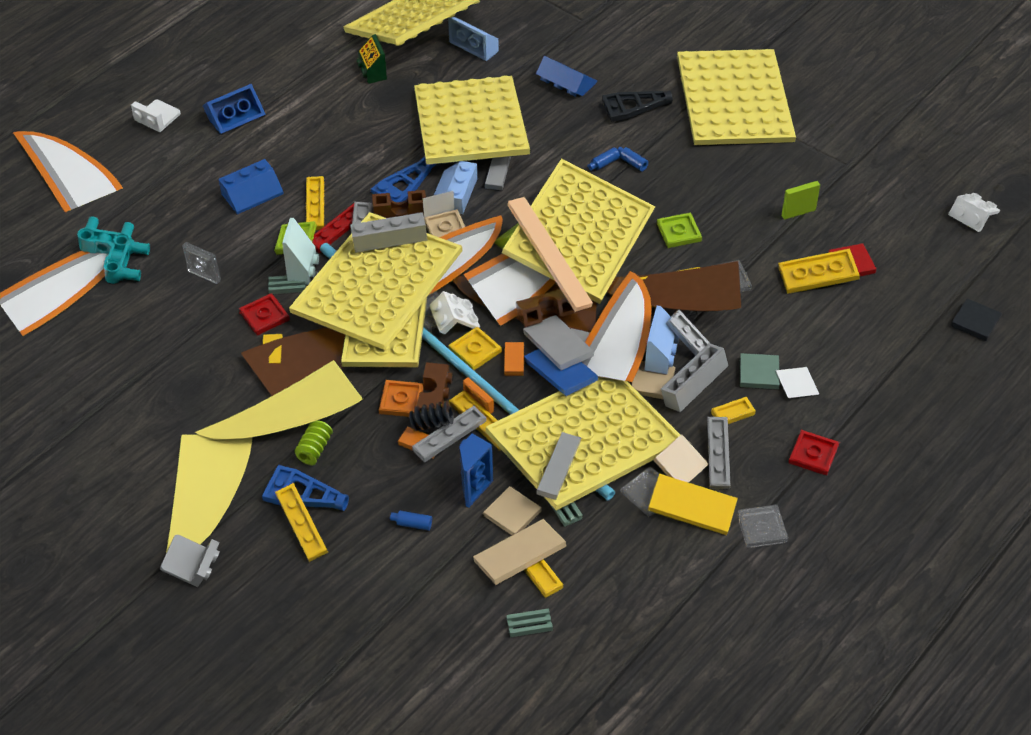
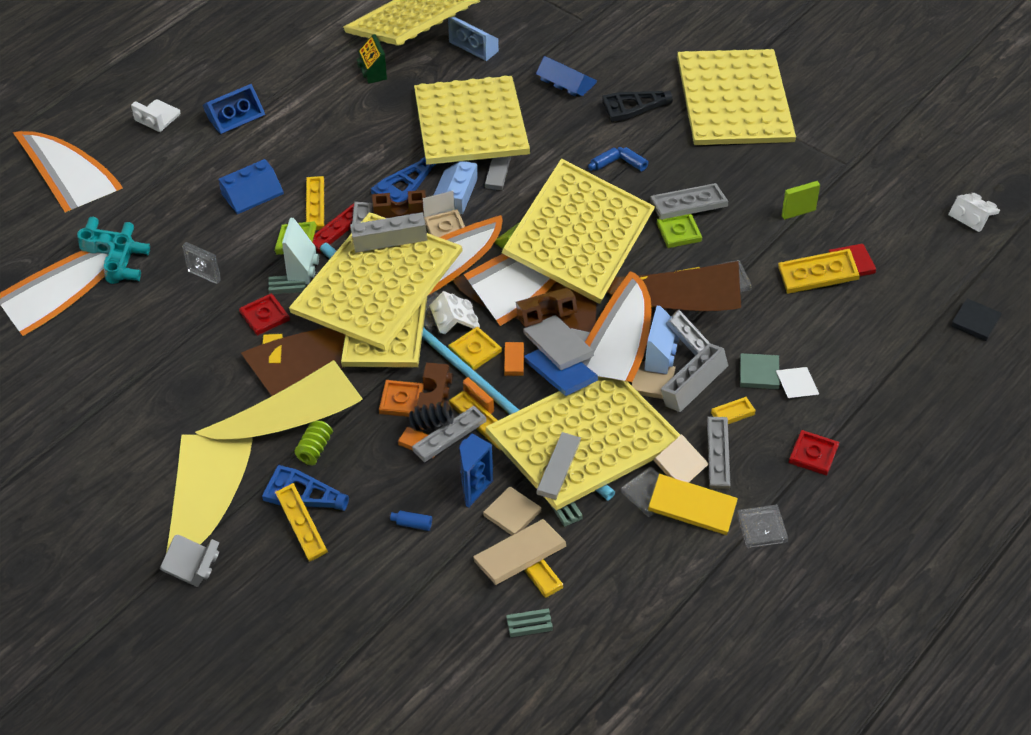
(550, 254): light nougat tile -> none
(688, 201): none -> light grey tile

